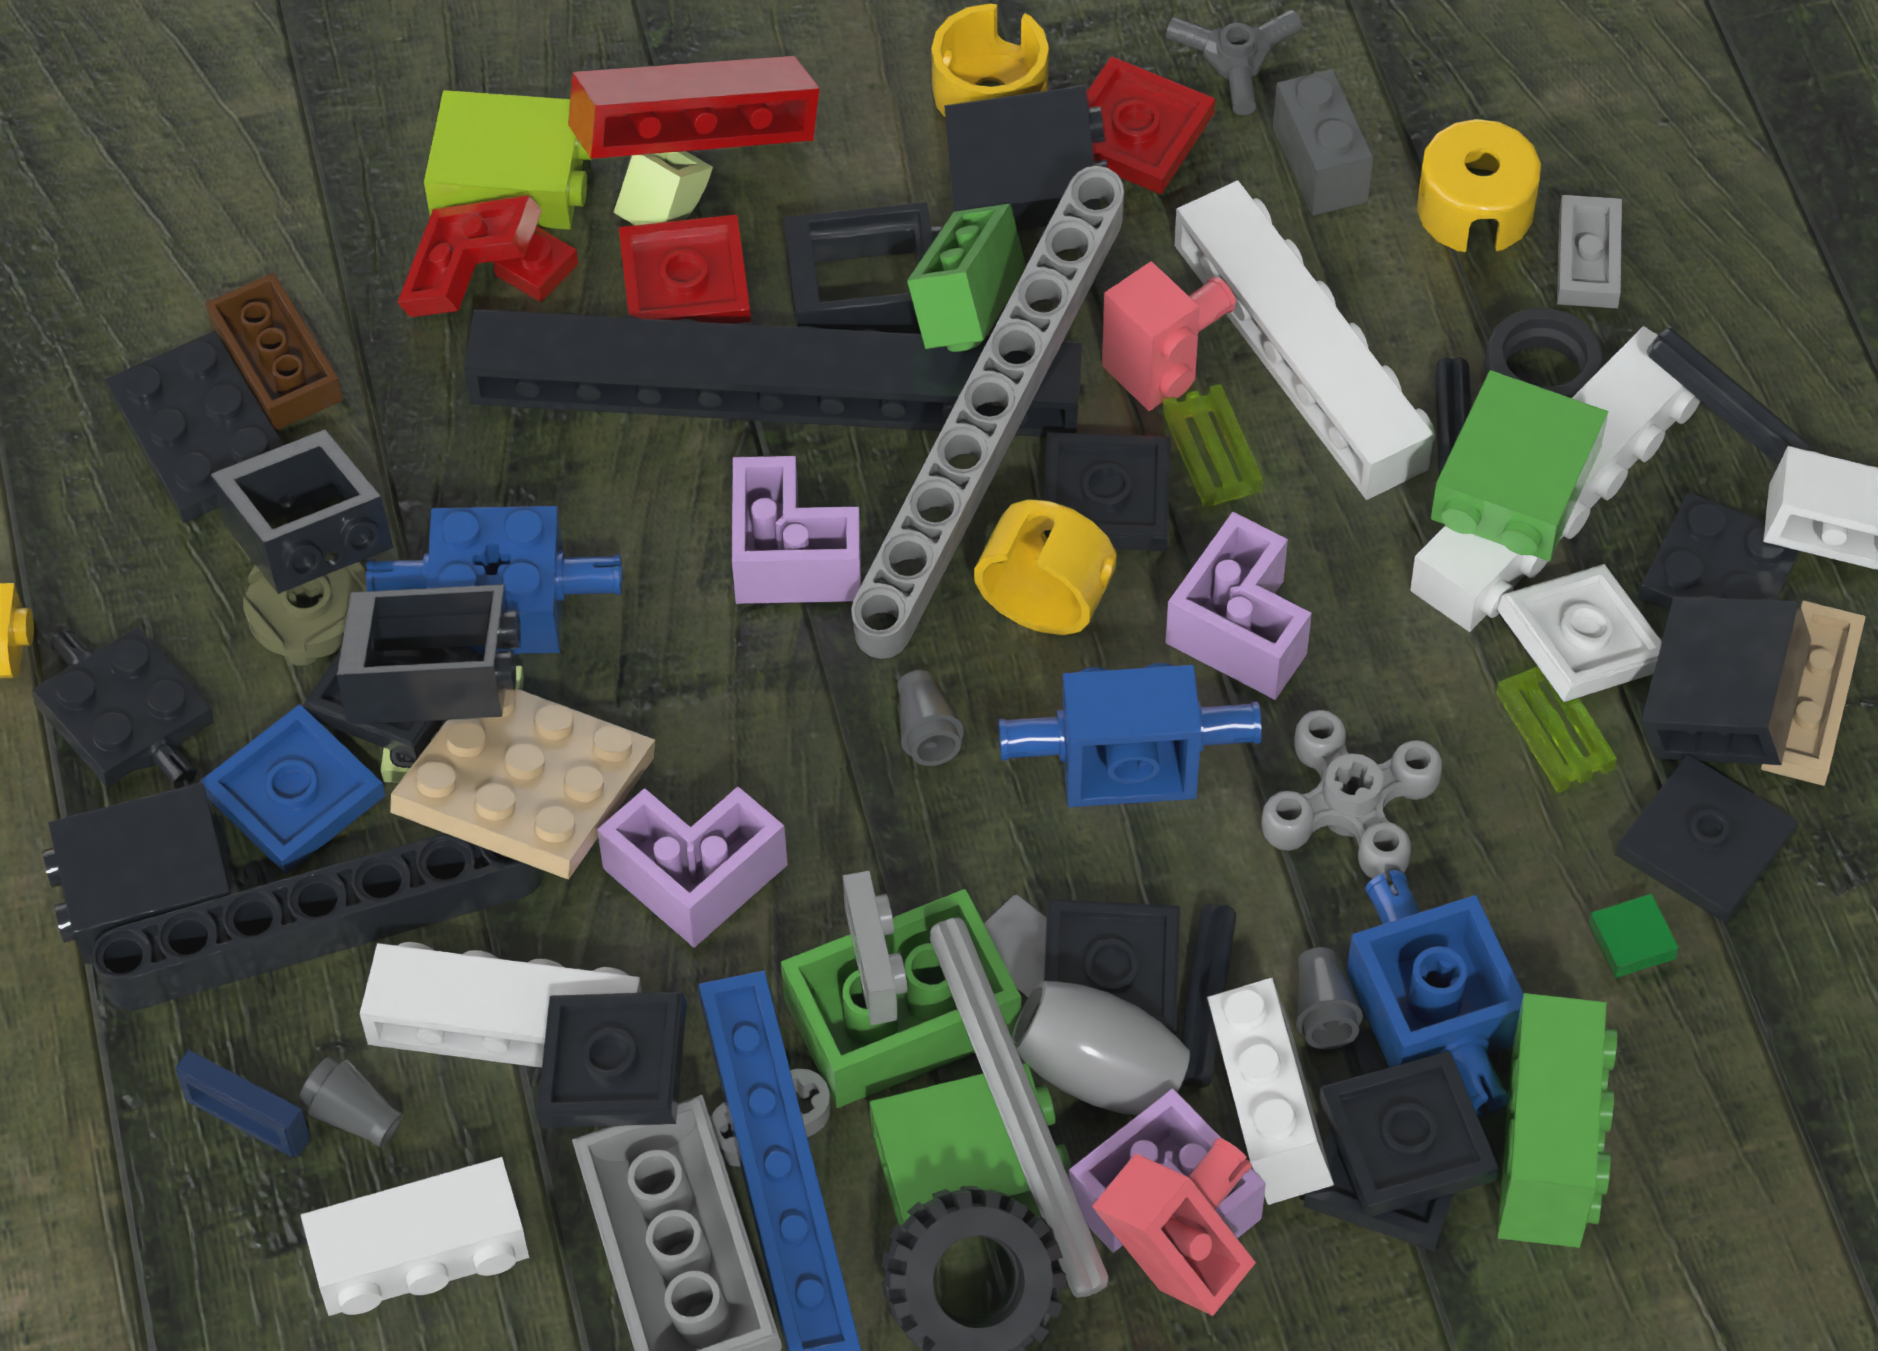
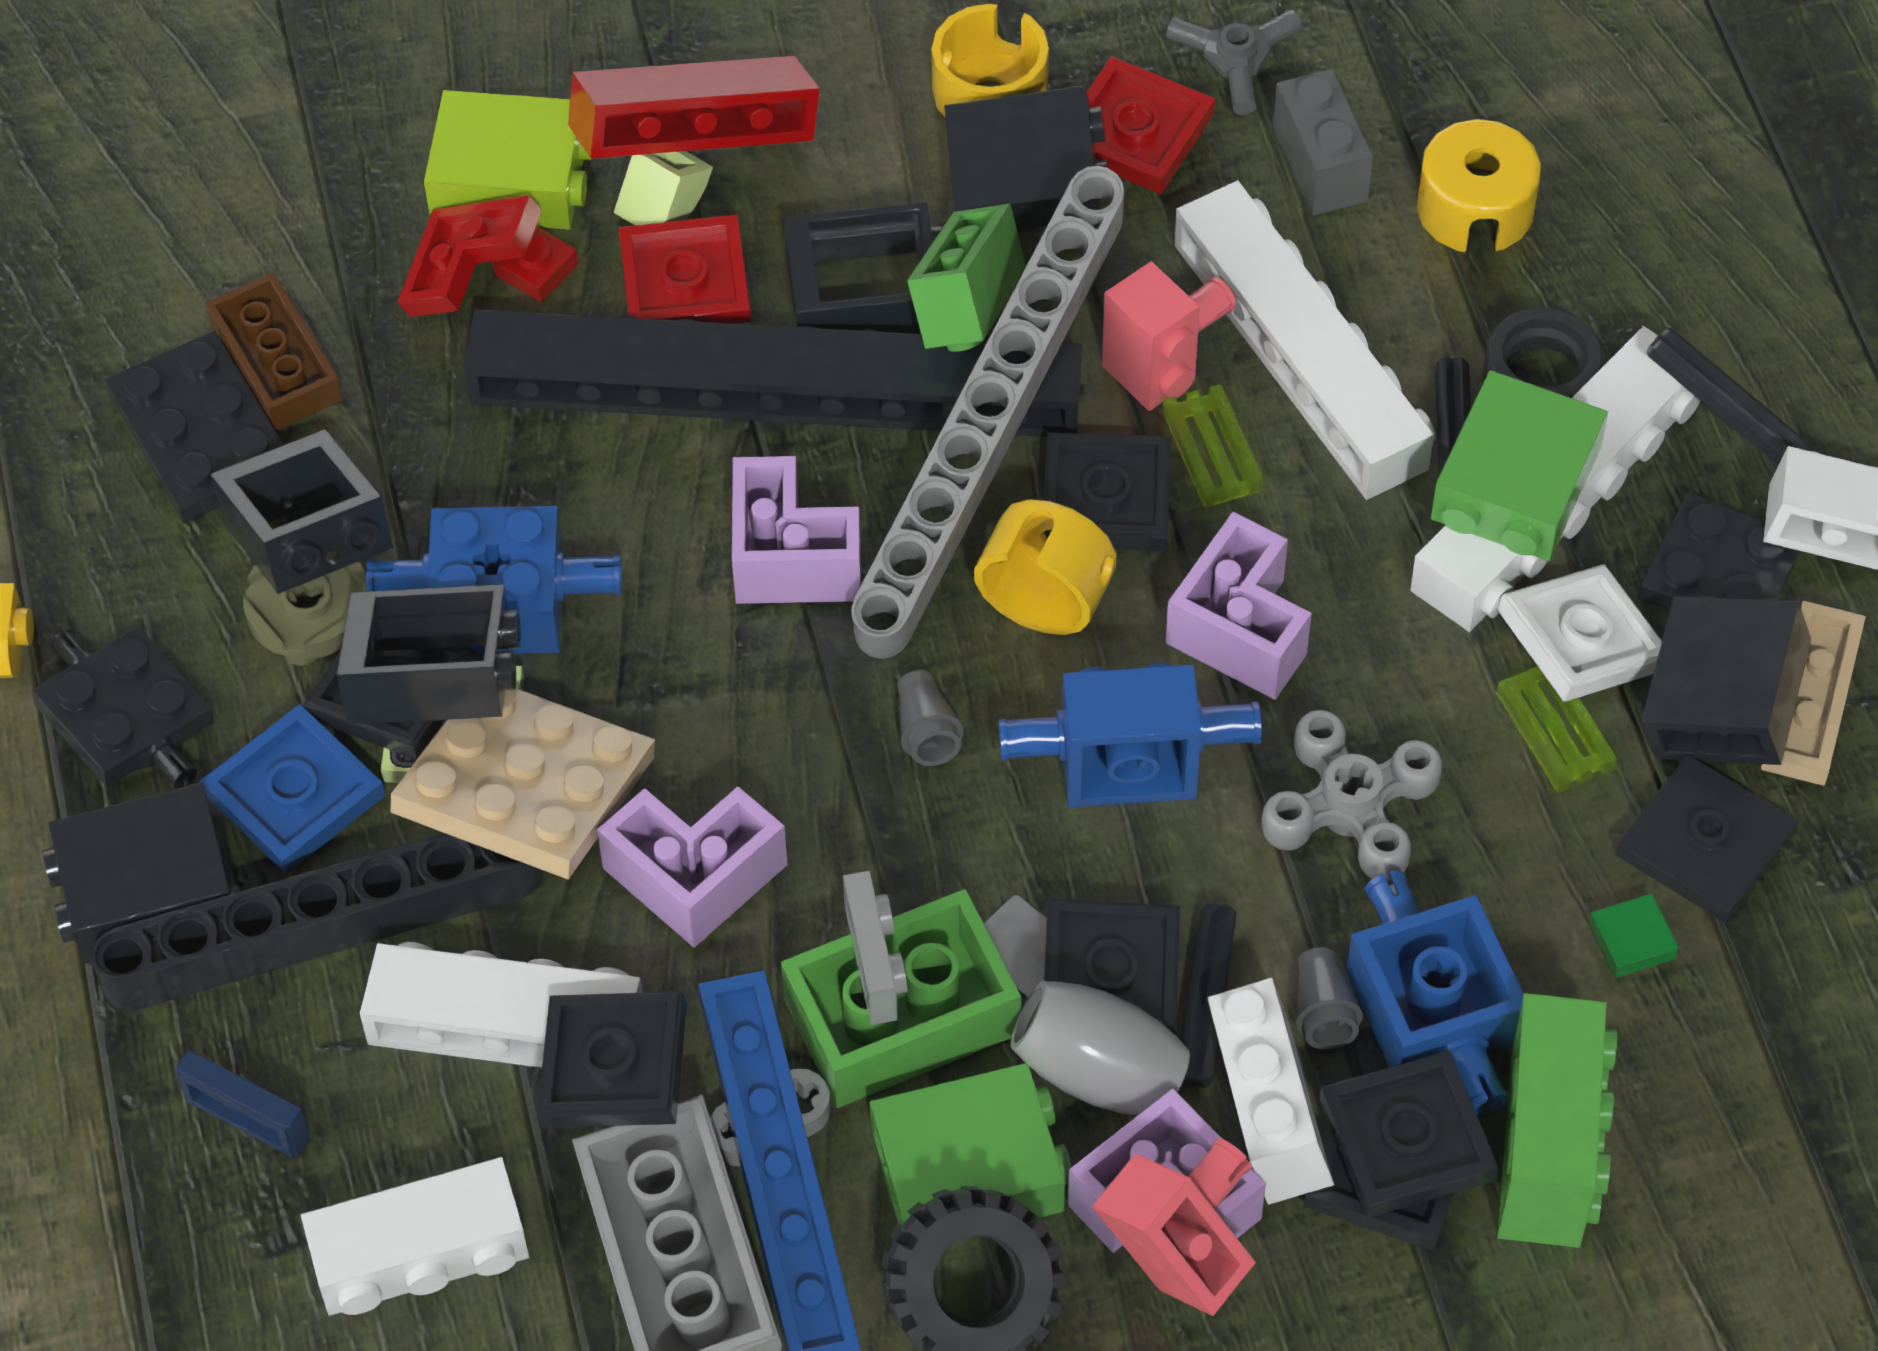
(349, 1101): dark grey cone -> none
(1018, 1107): light grey axle -> none
(1589, 251): light grey plate -> none

